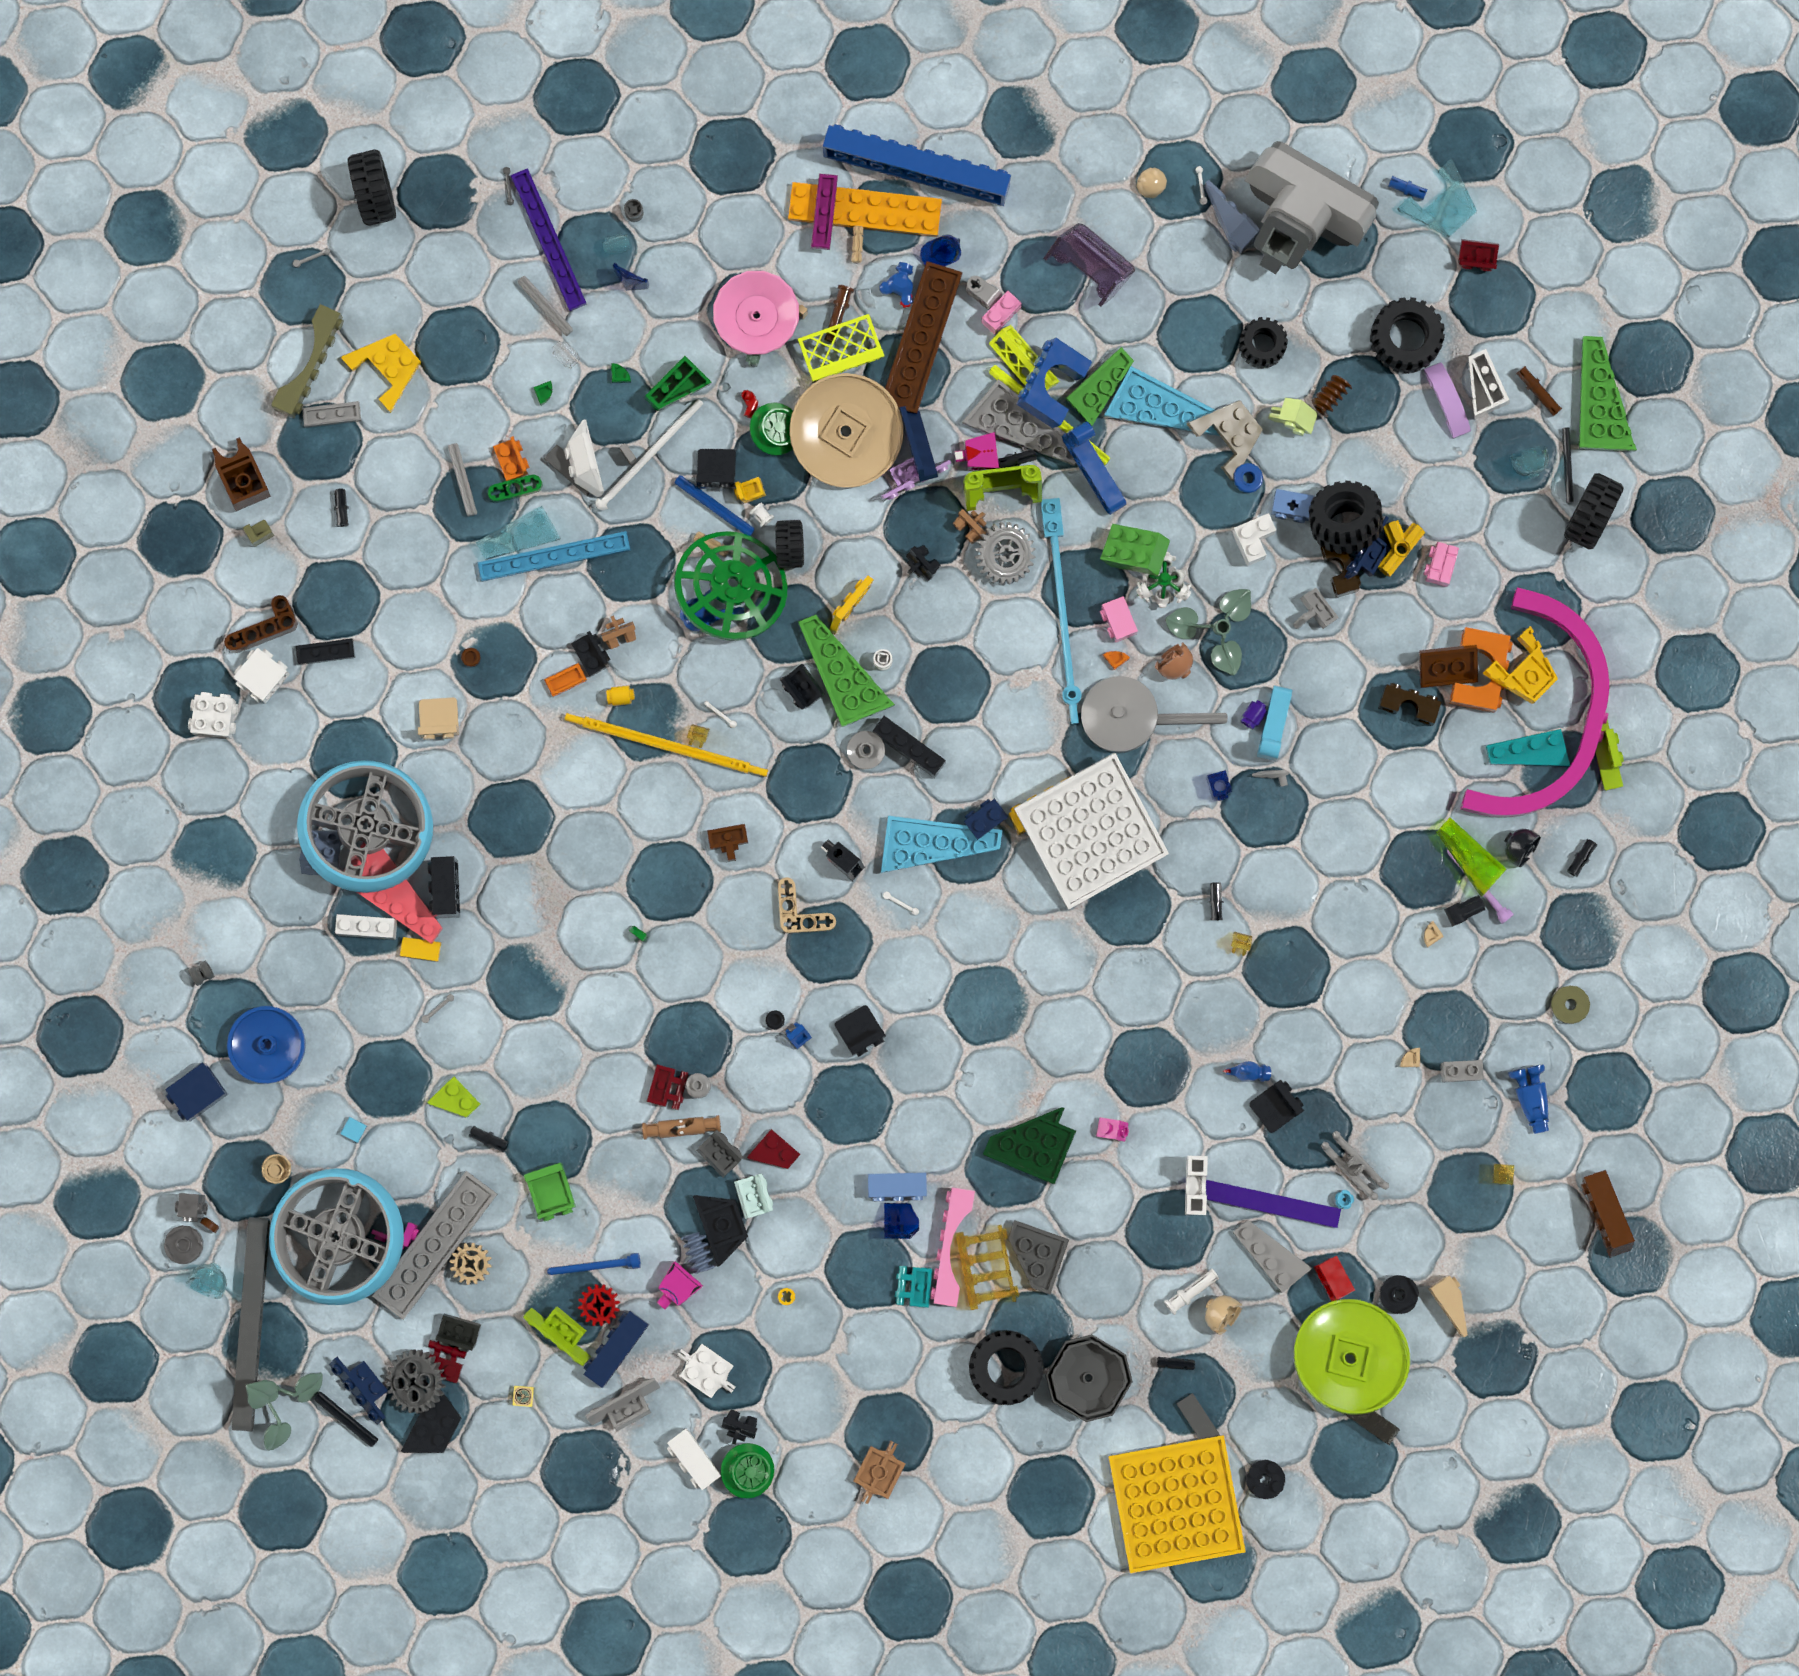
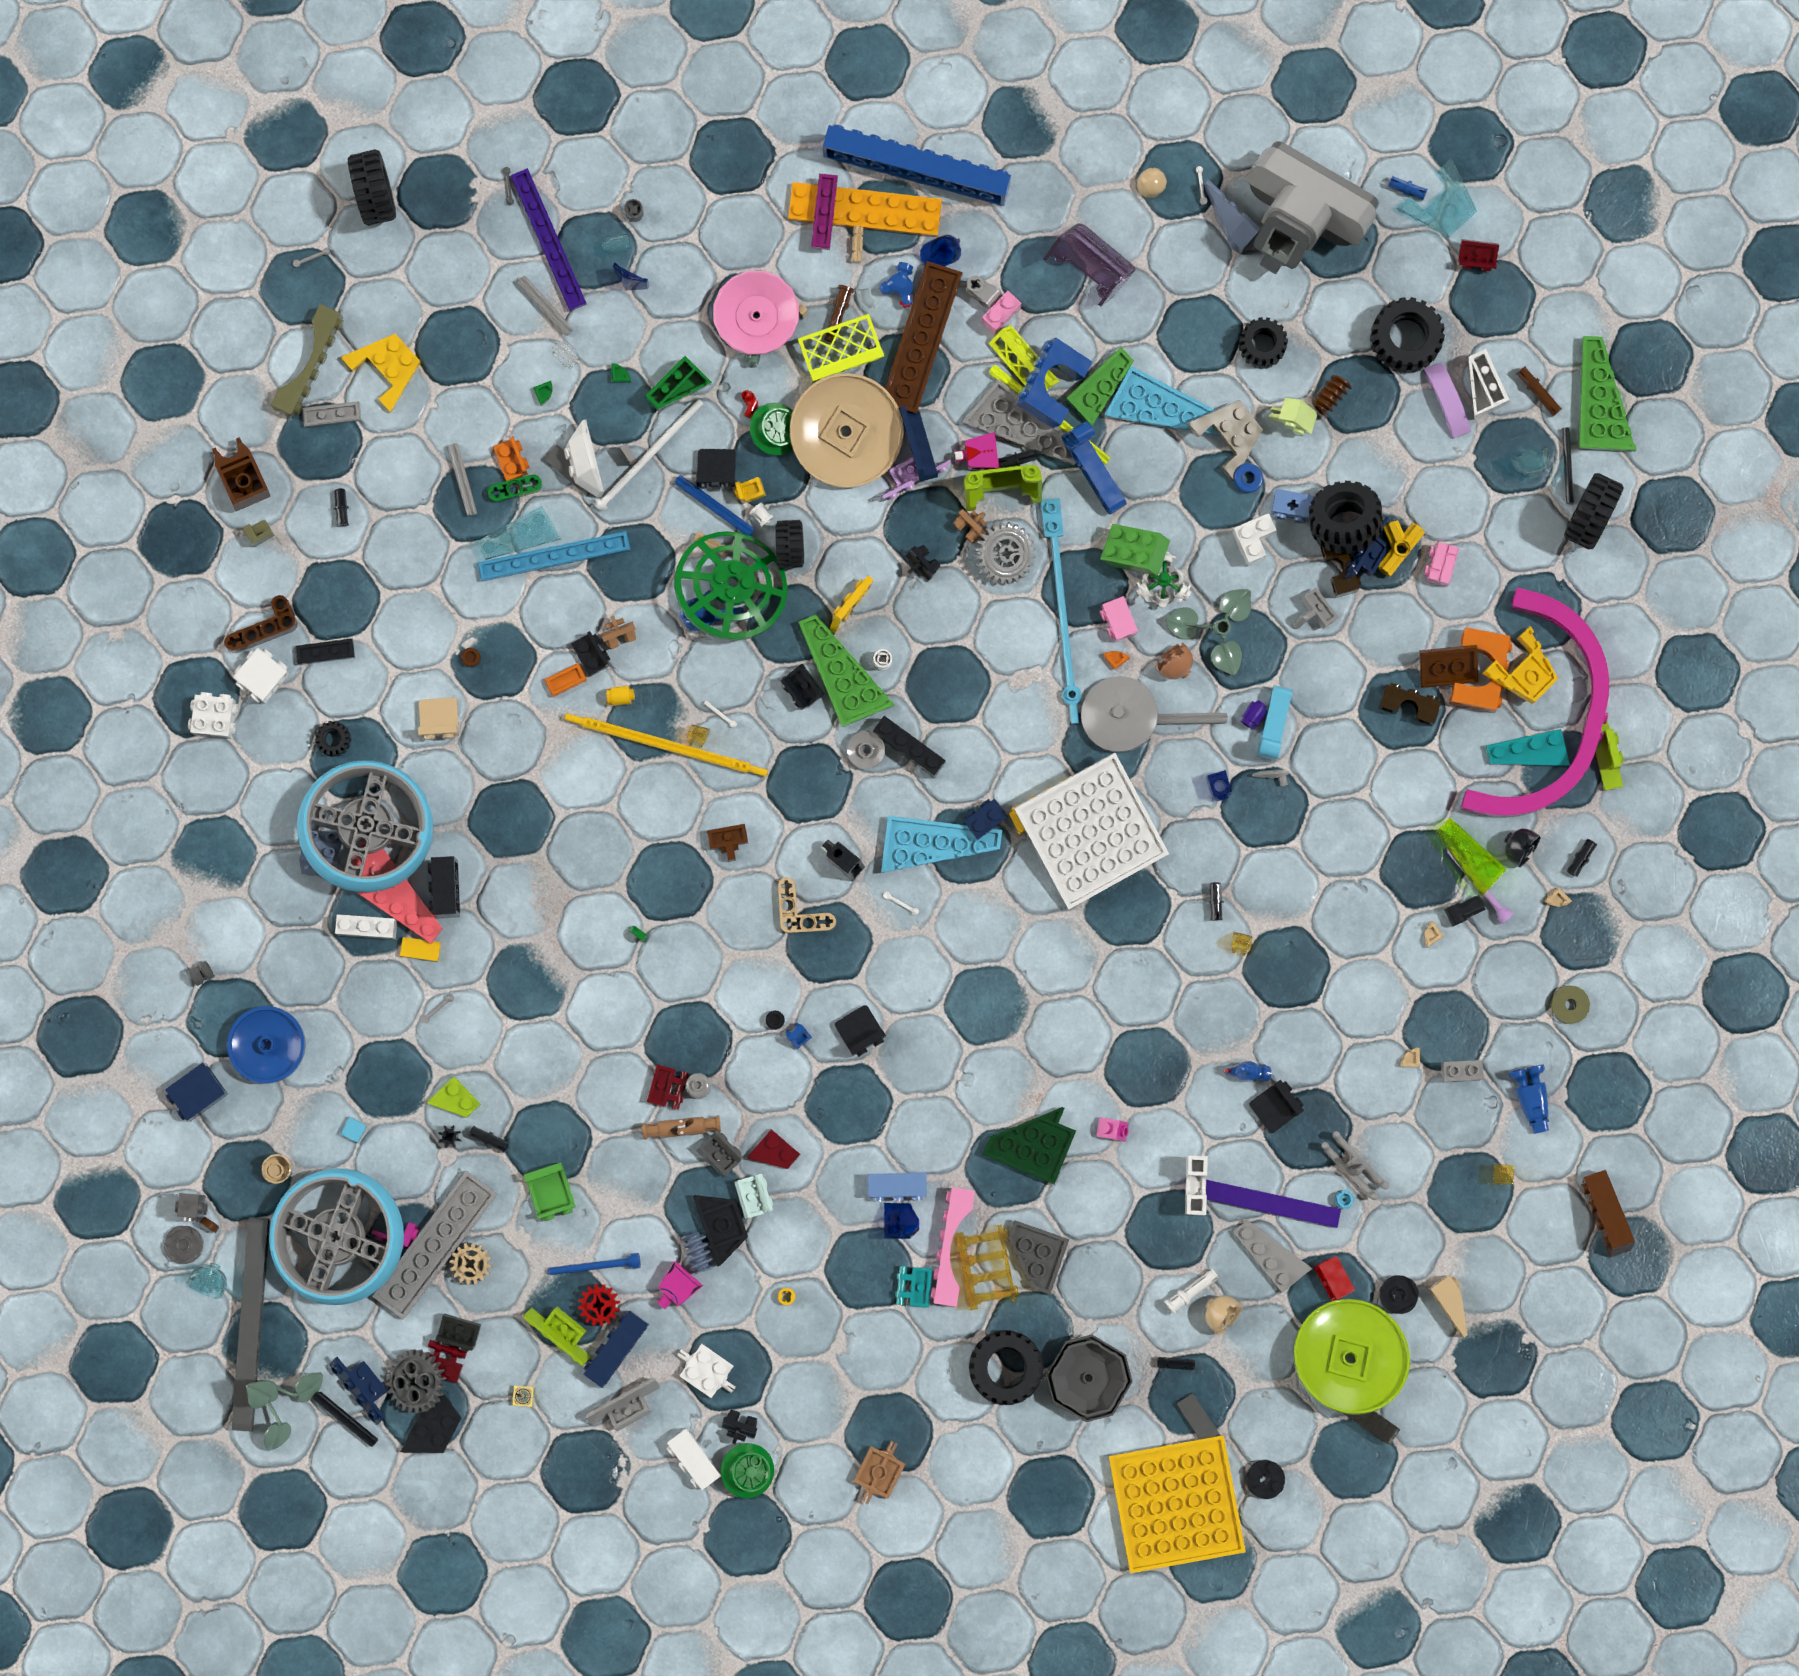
(341, 746): none -> black tyre
(455, 1138): none -> black gear
(1558, 898): none -> tan tile

